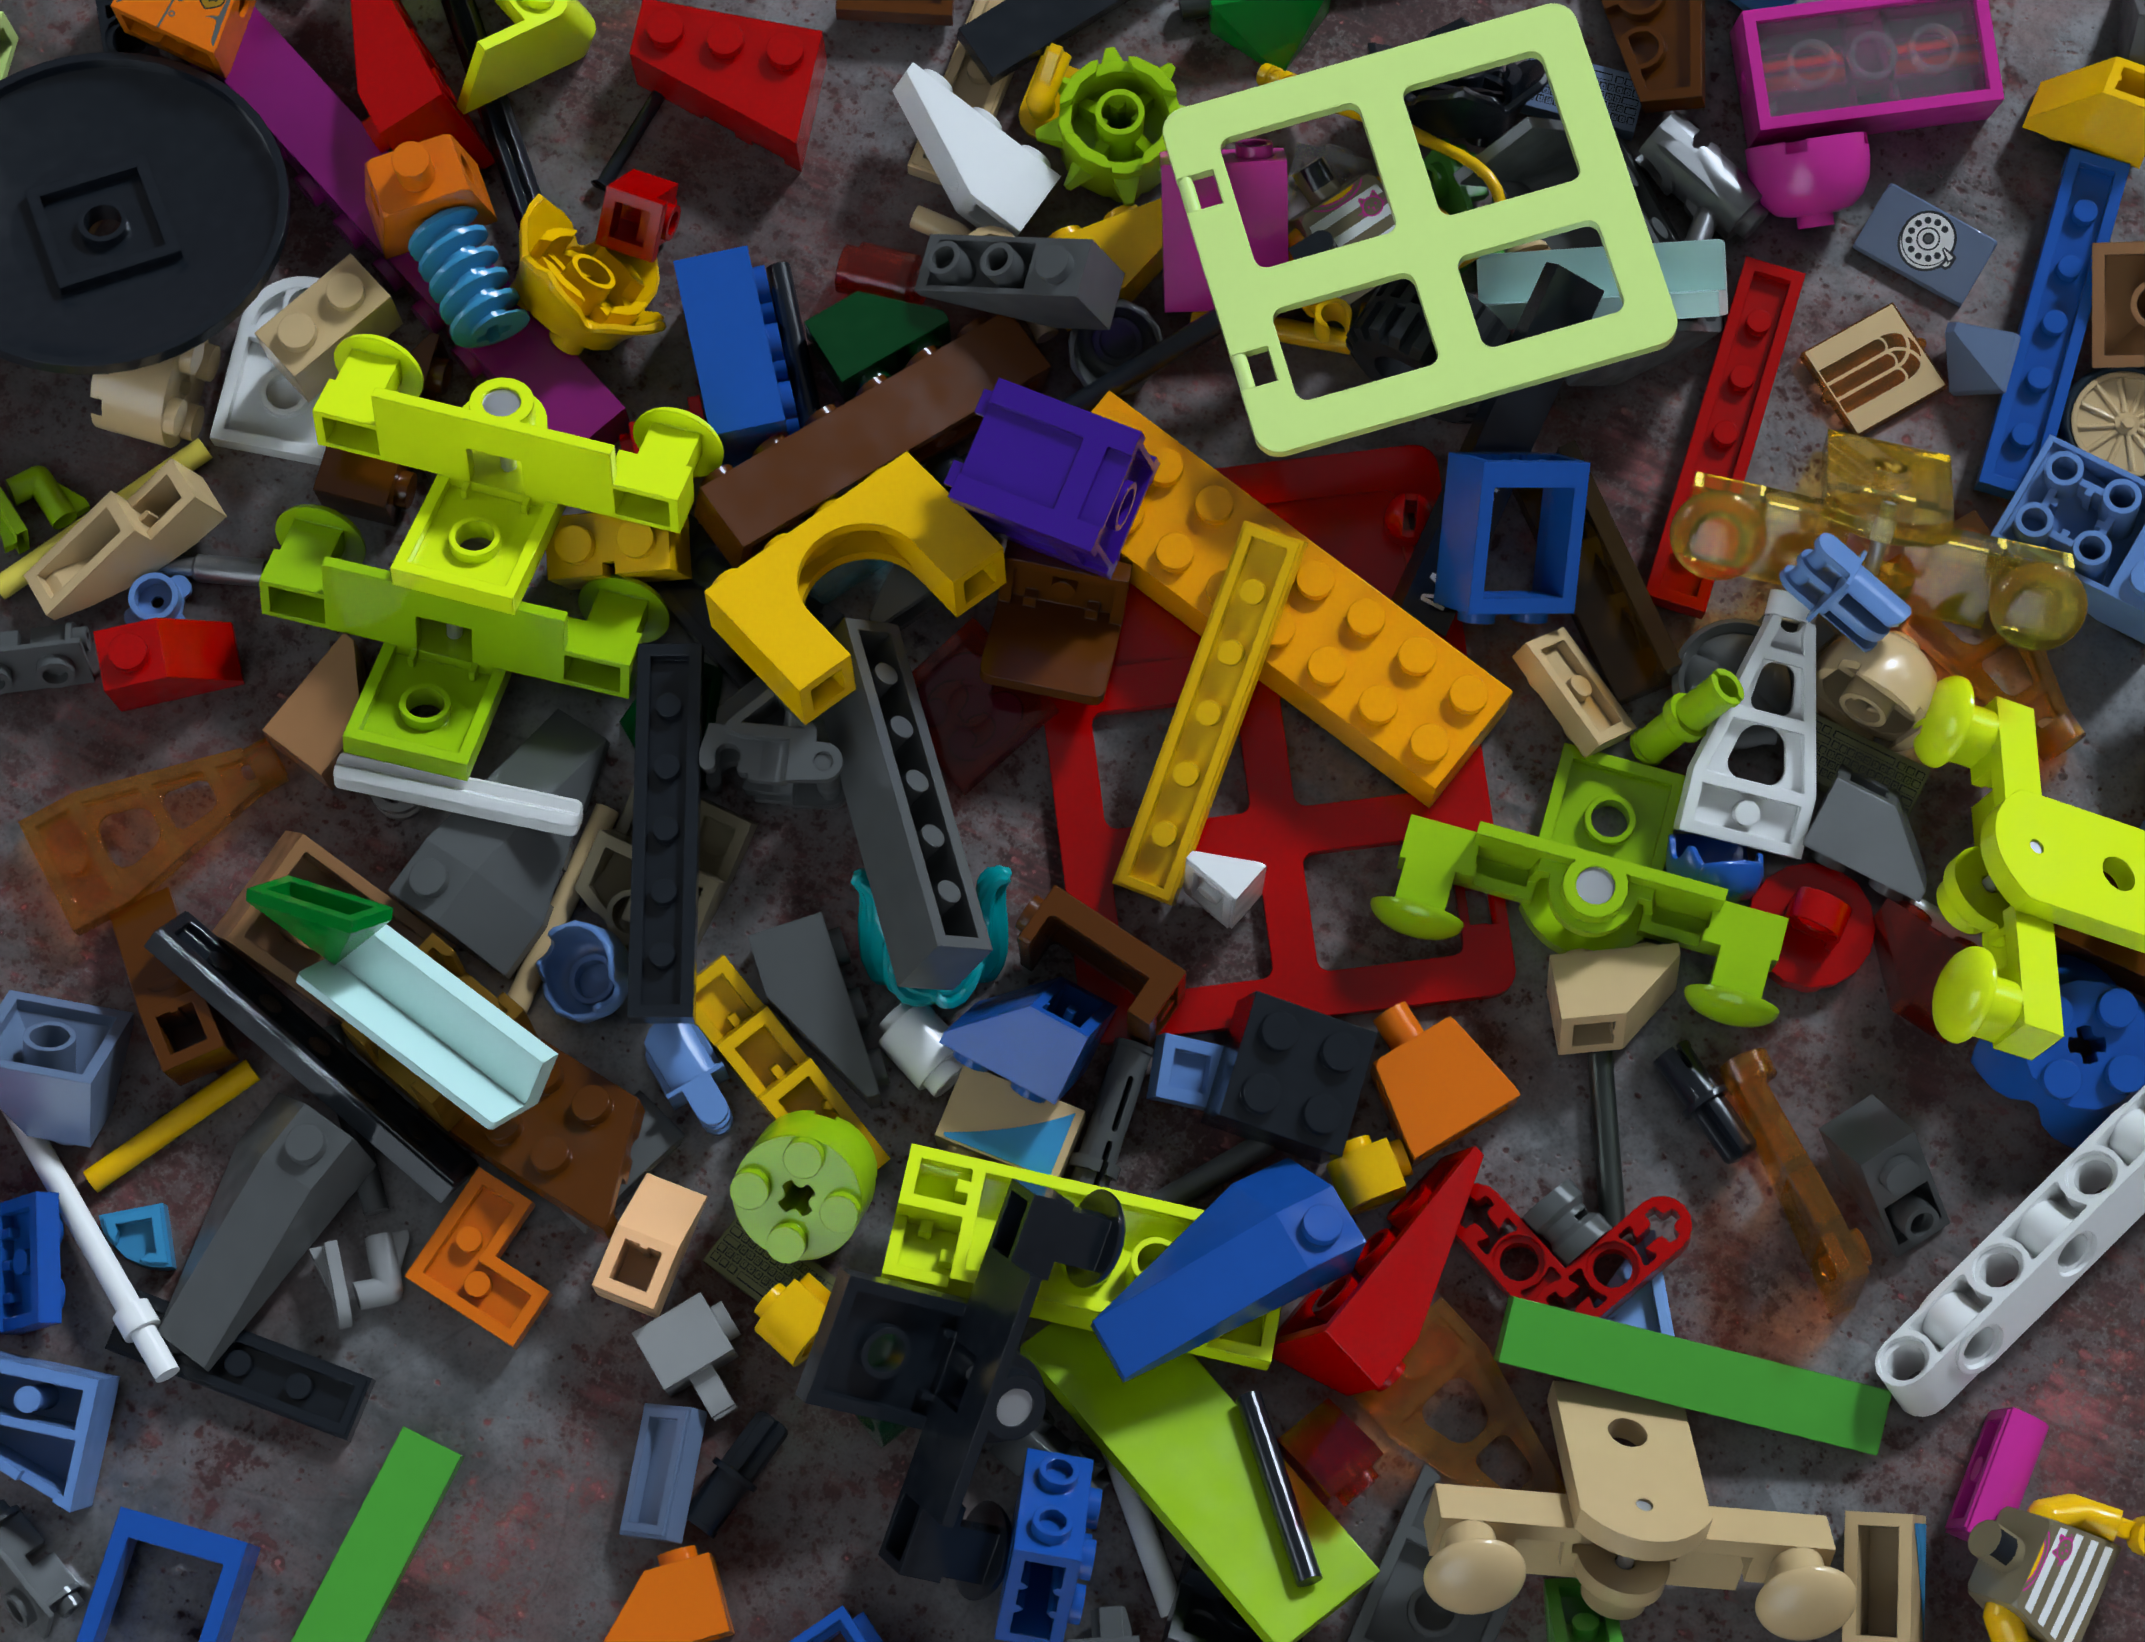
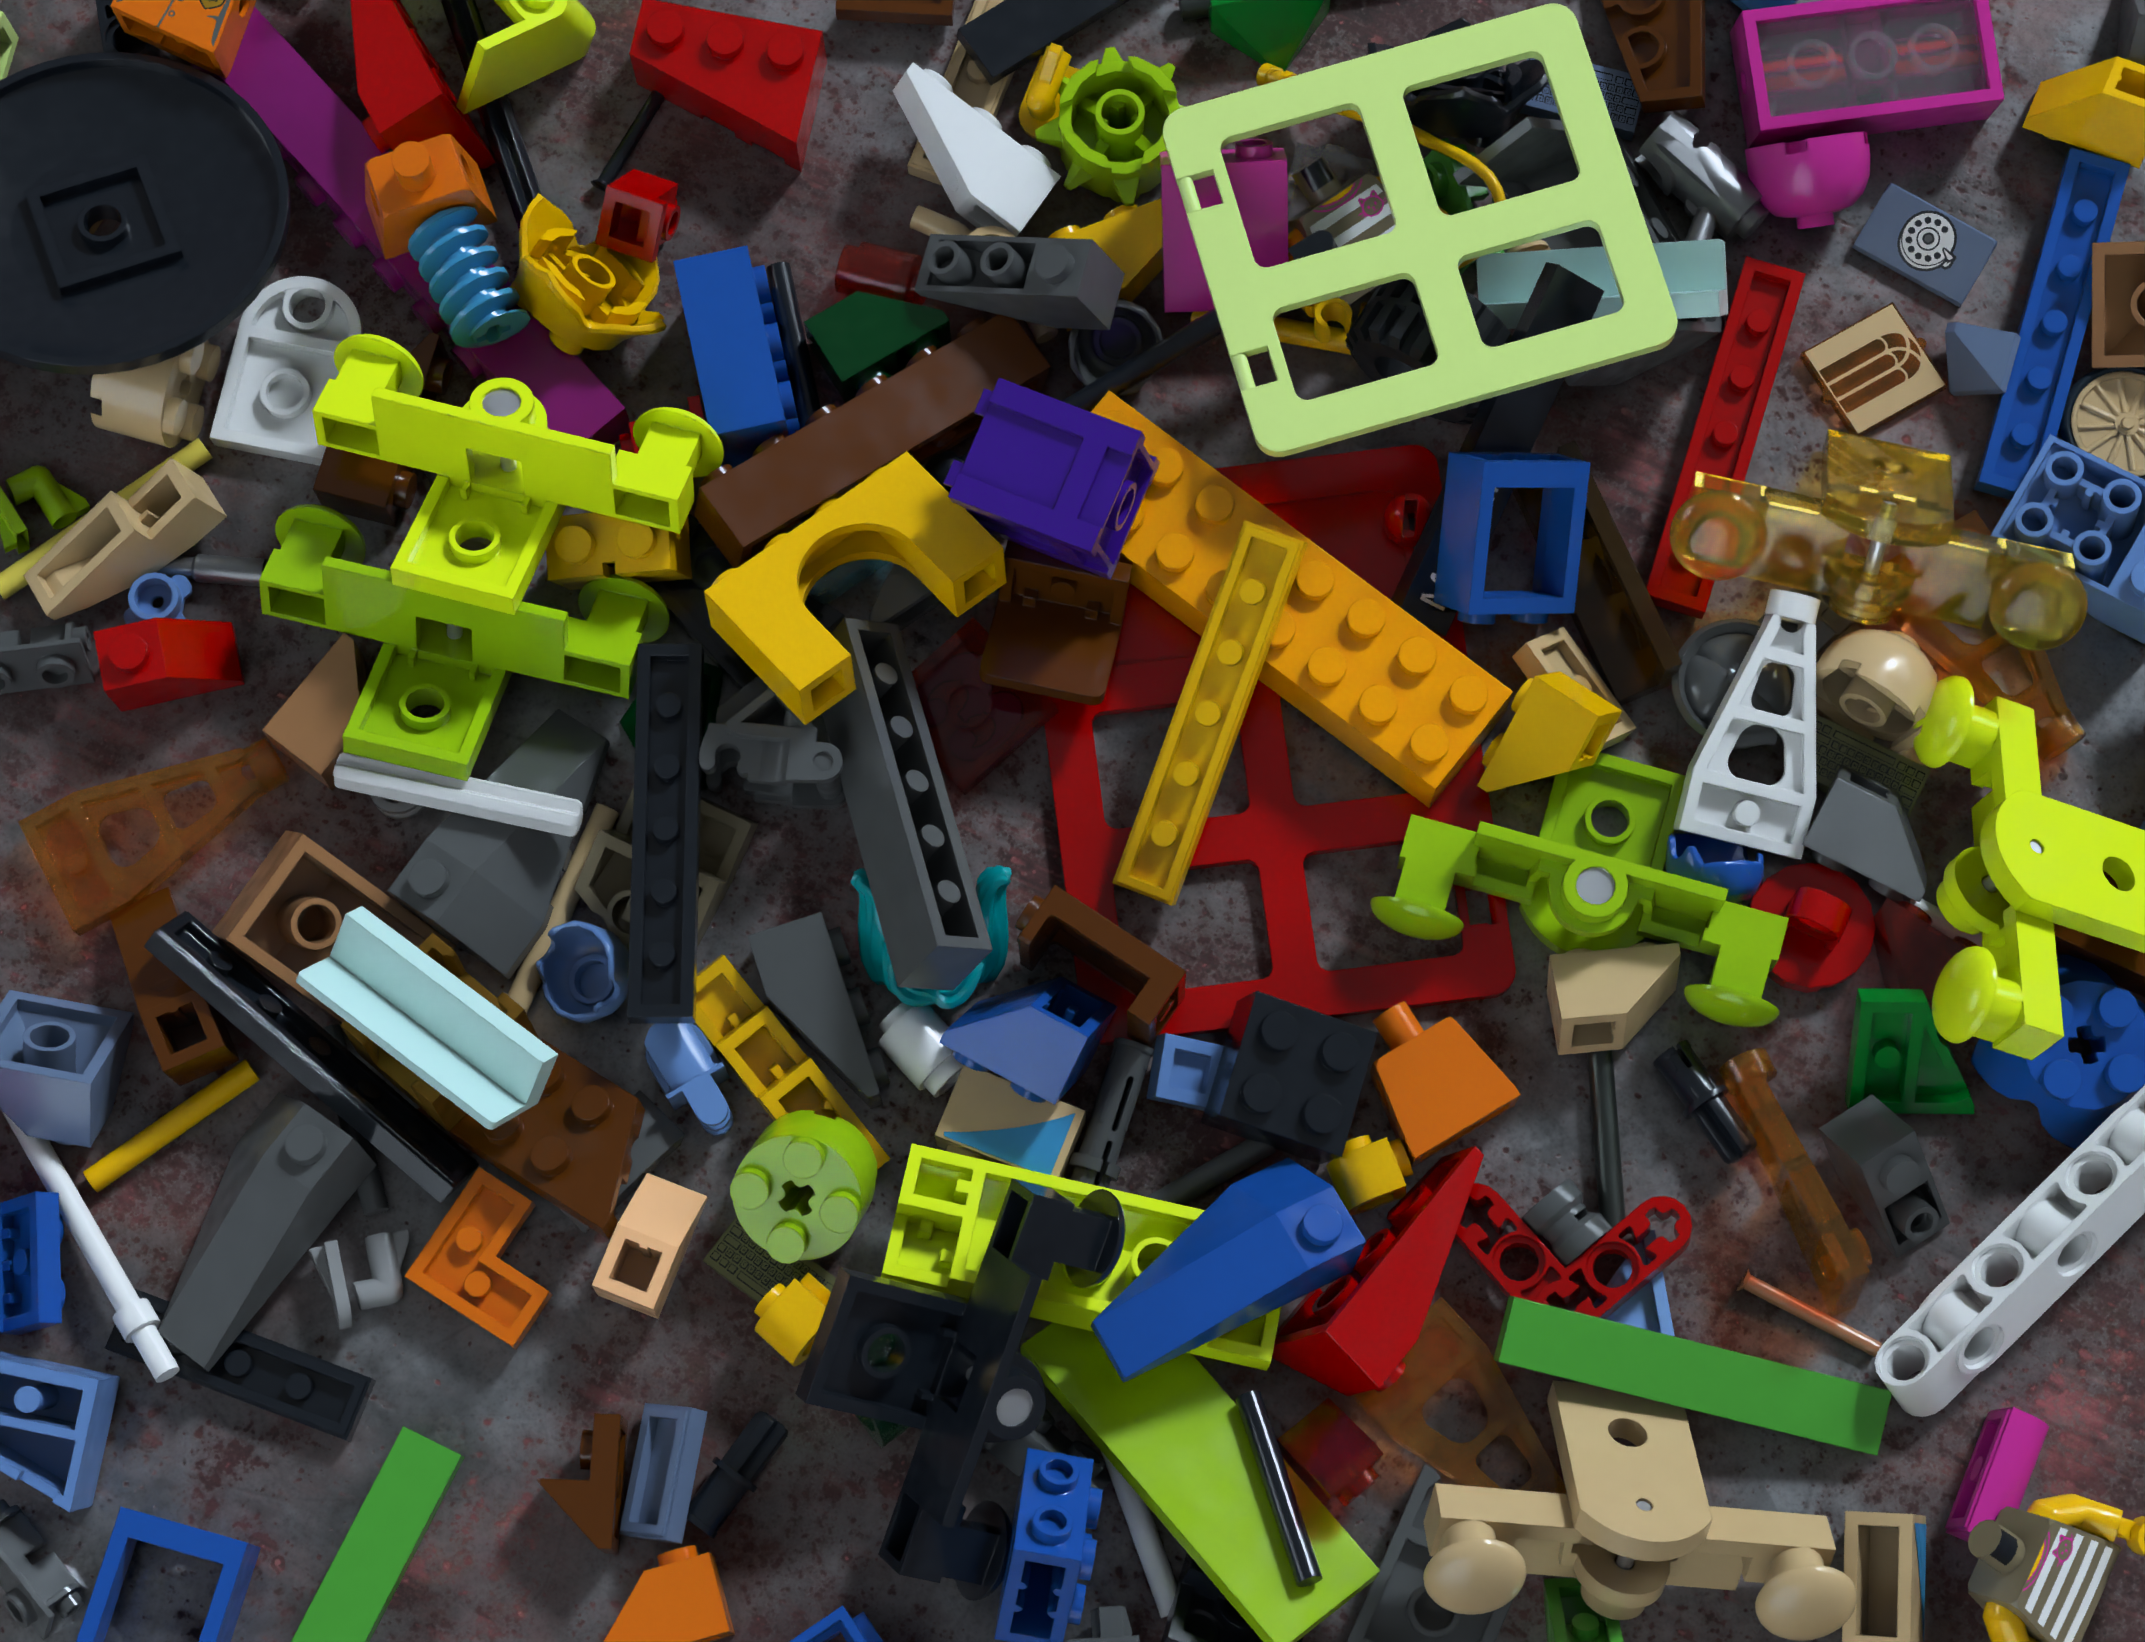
(142, 1236): dark azure tile -> none
(307, 331): tan brick -> none
(320, 916): green slope -> none
(596, 1502): none -> reddish brown slope
(688, 1349): light grey brick -> none
(1223, 884): white slope -> none
(1553, 732): none -> yellow slope
(1686, 717): lime pin -> none
(1809, 1314): none -> nougat piece
(1844, 592): medium blue arm -> none
(1902, 1056): none -> green wing

